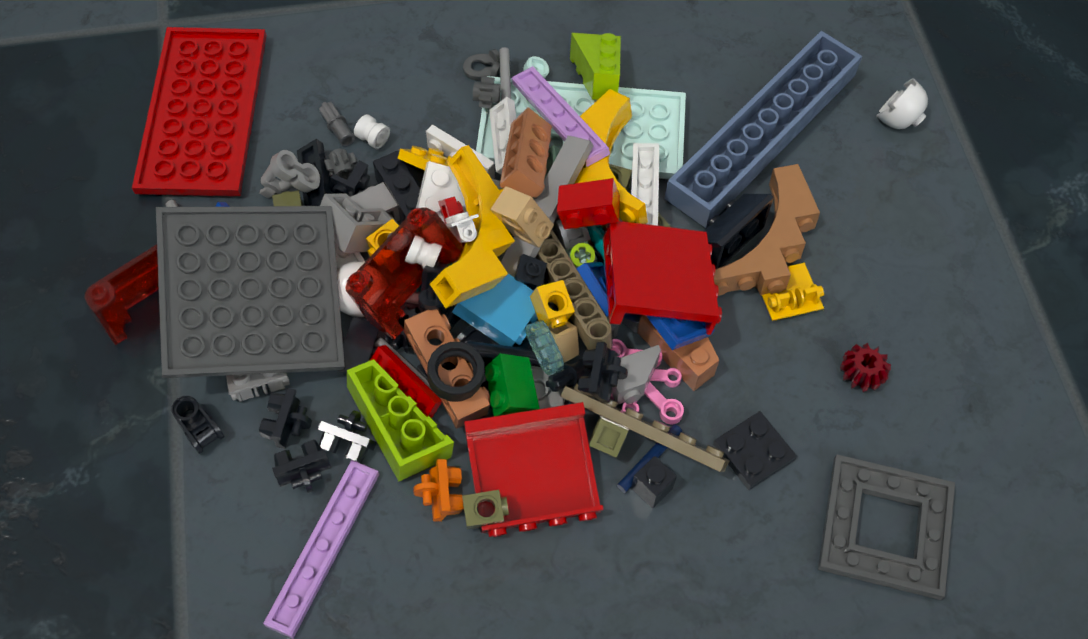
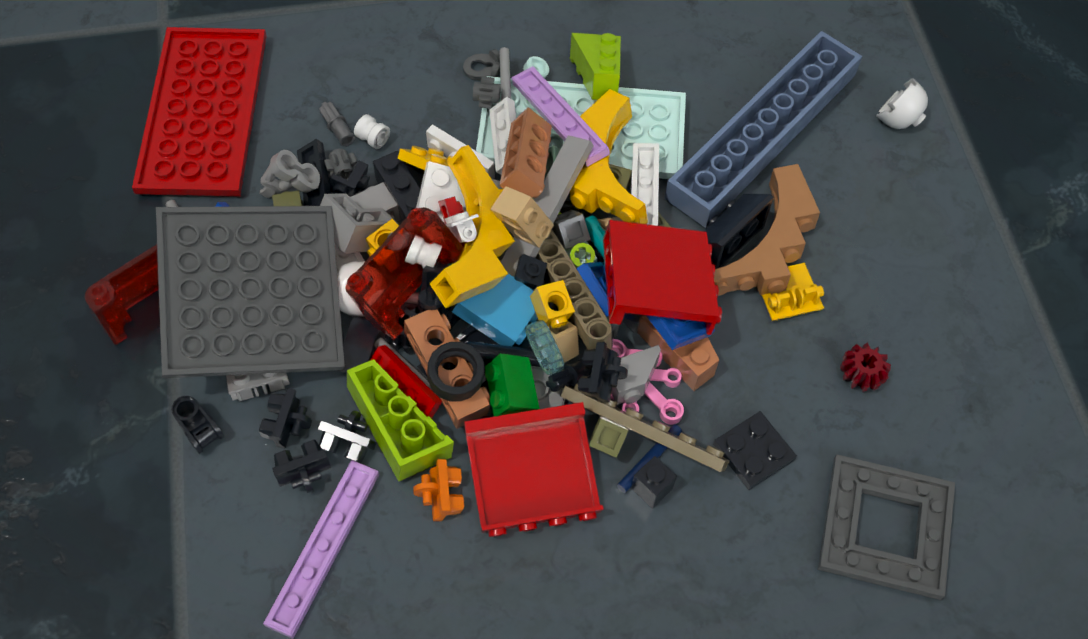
(470, 505): olive brick -> none
(588, 203): red brick -> none

